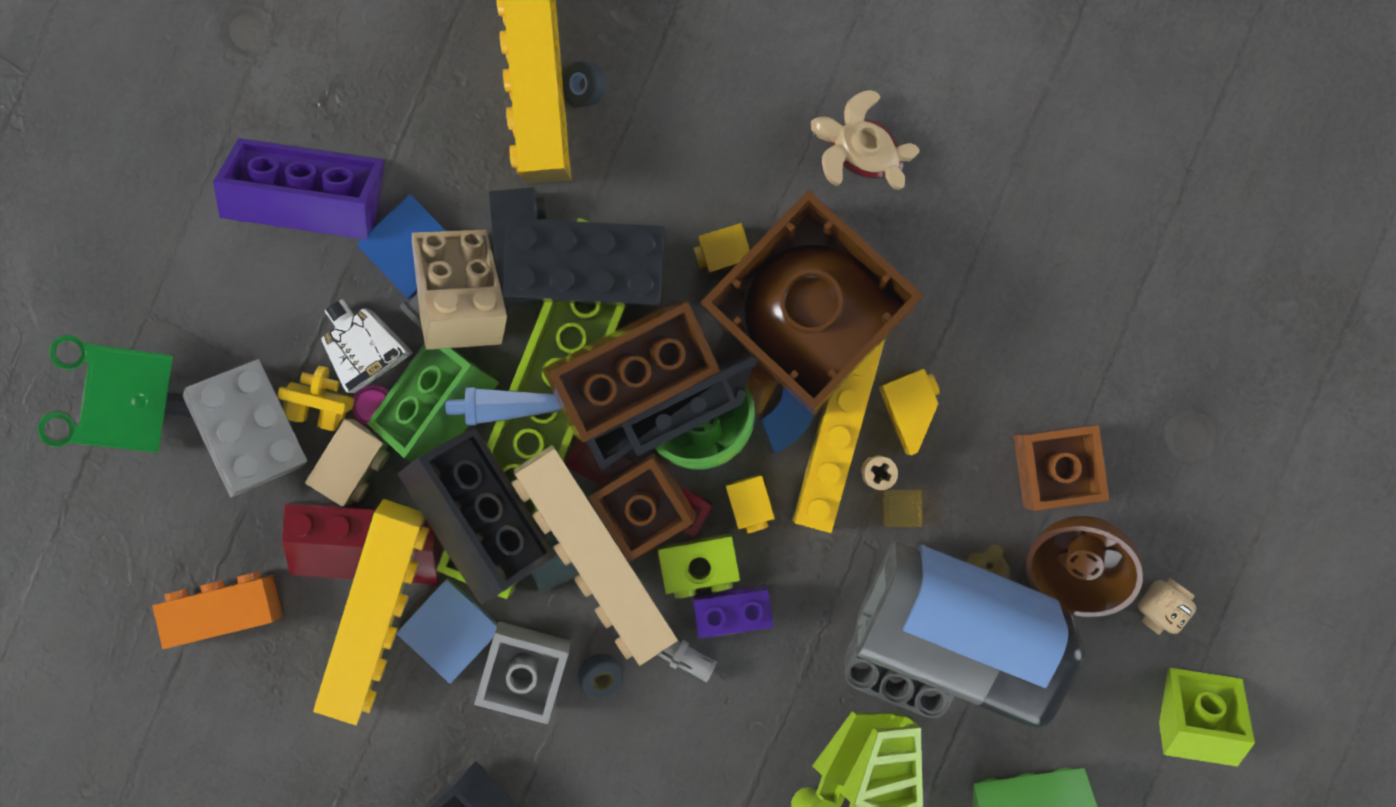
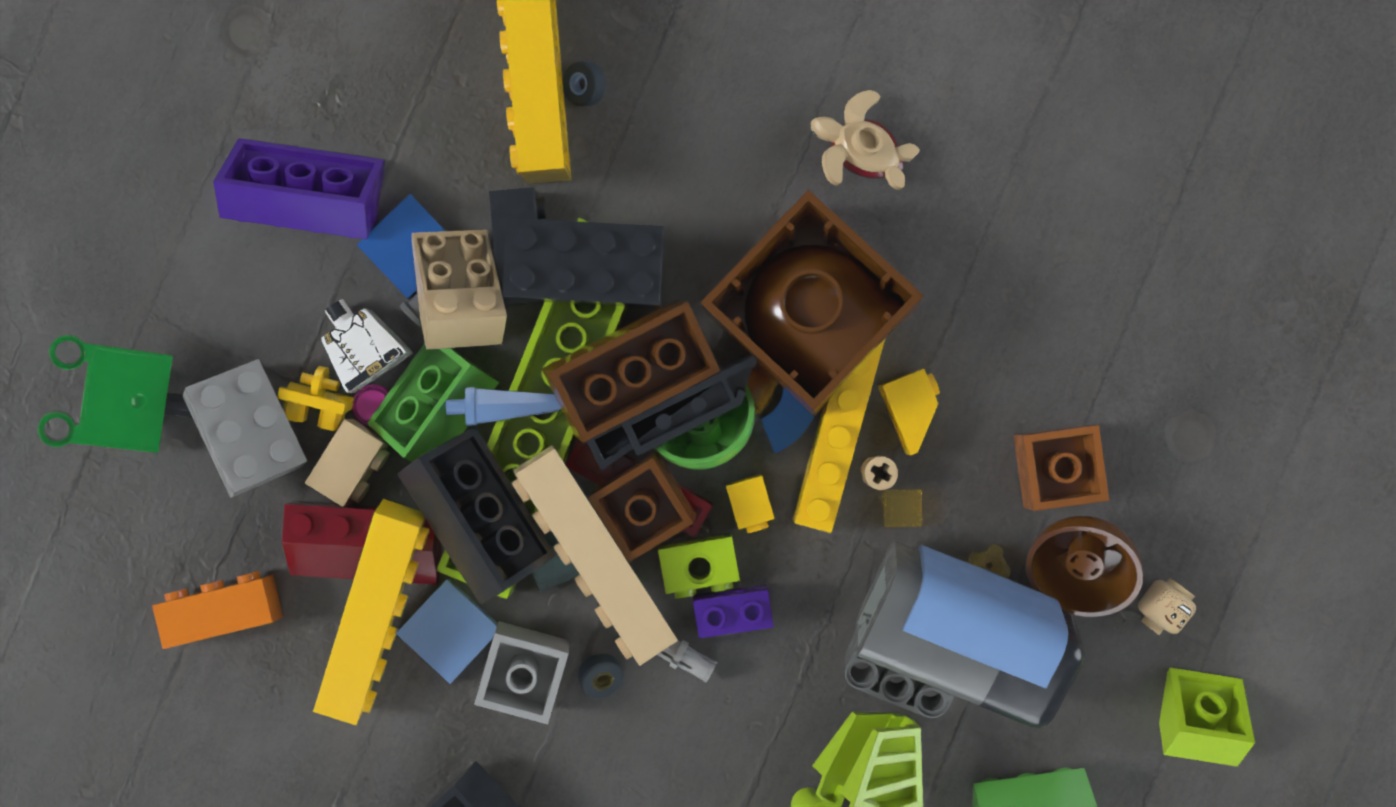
(721, 249): yellow brick -> none

